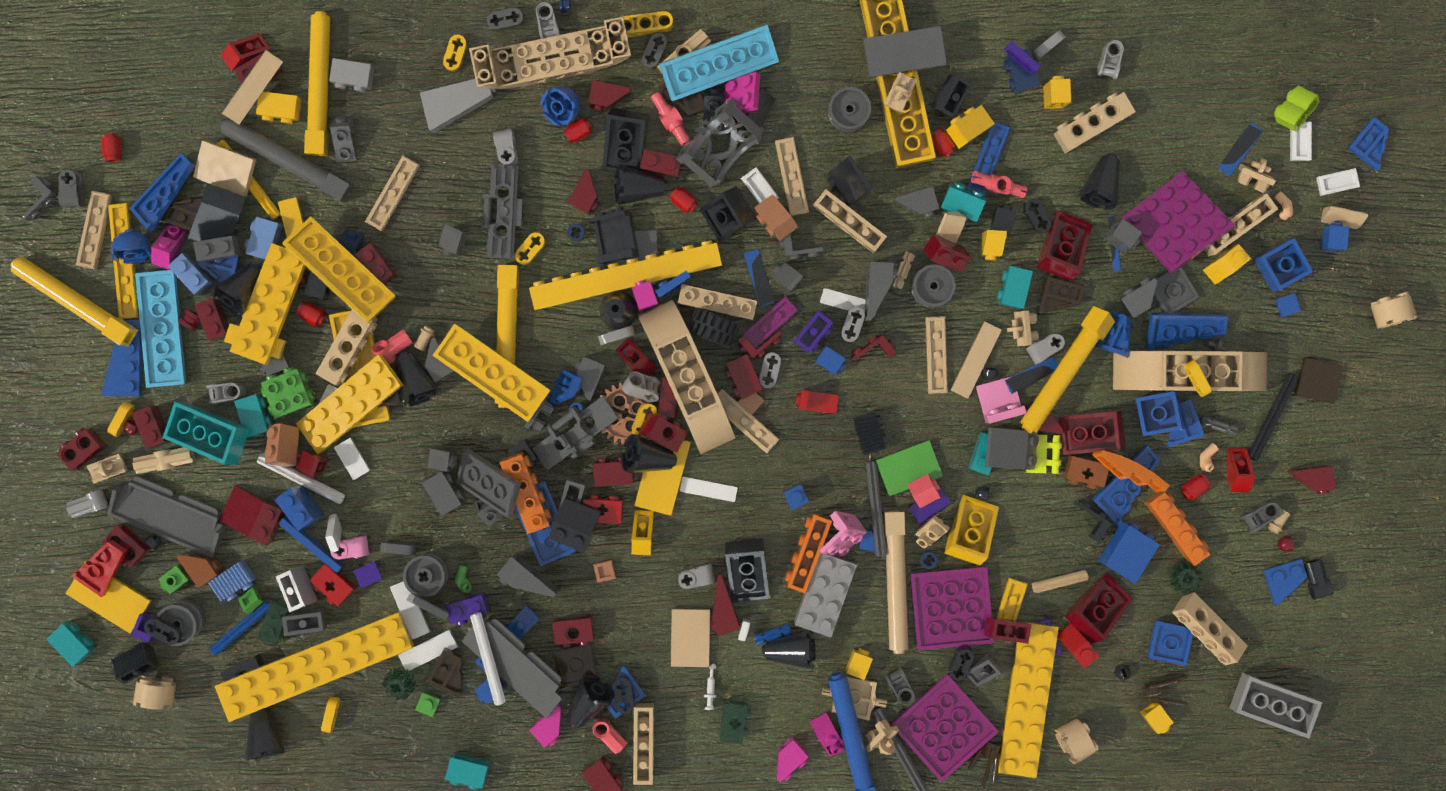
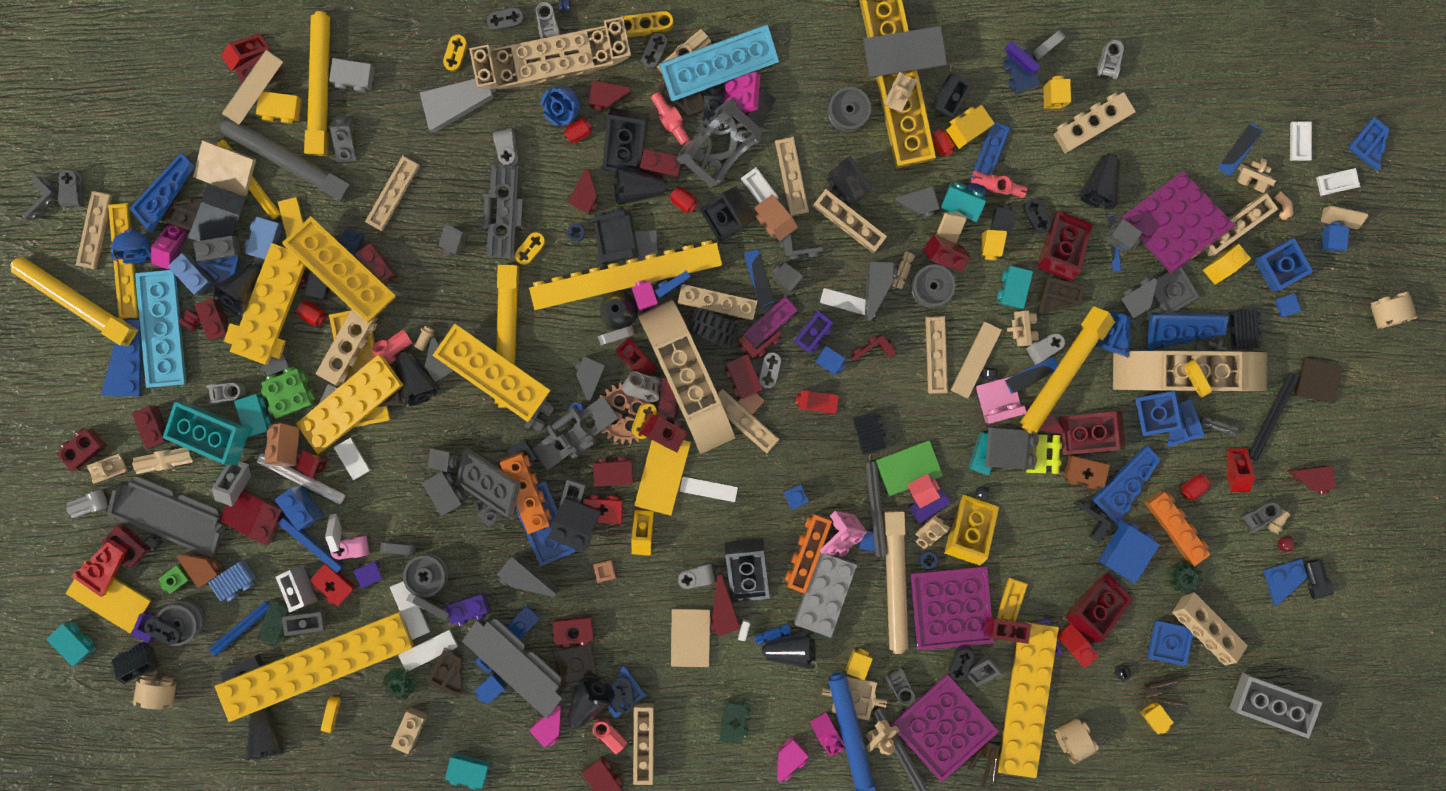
(111, 147): red brick -> none
(123, 413): yellow beam -> none
(130, 428): dark red hinge -> none
(231, 483): none -> light grey brick
(250, 600): bright green plate -> none
(409, 730): none -> tan brick
(428, 704): bright green plate -> none
(461, 579): bright green arm -> none
(487, 658): white axle -> none
(565, 387): blue wing -> none
(646, 456): black cone -> none
(710, 689): white piece -> none
(857, 326): light grey beam -> none
(1060, 581): tan axle -> none
(1126, 468): orange slope -> none
(1205, 457): light nougat arm -> none
(1245, 329): none -> black brick
(1296, 108): lime brick -> none

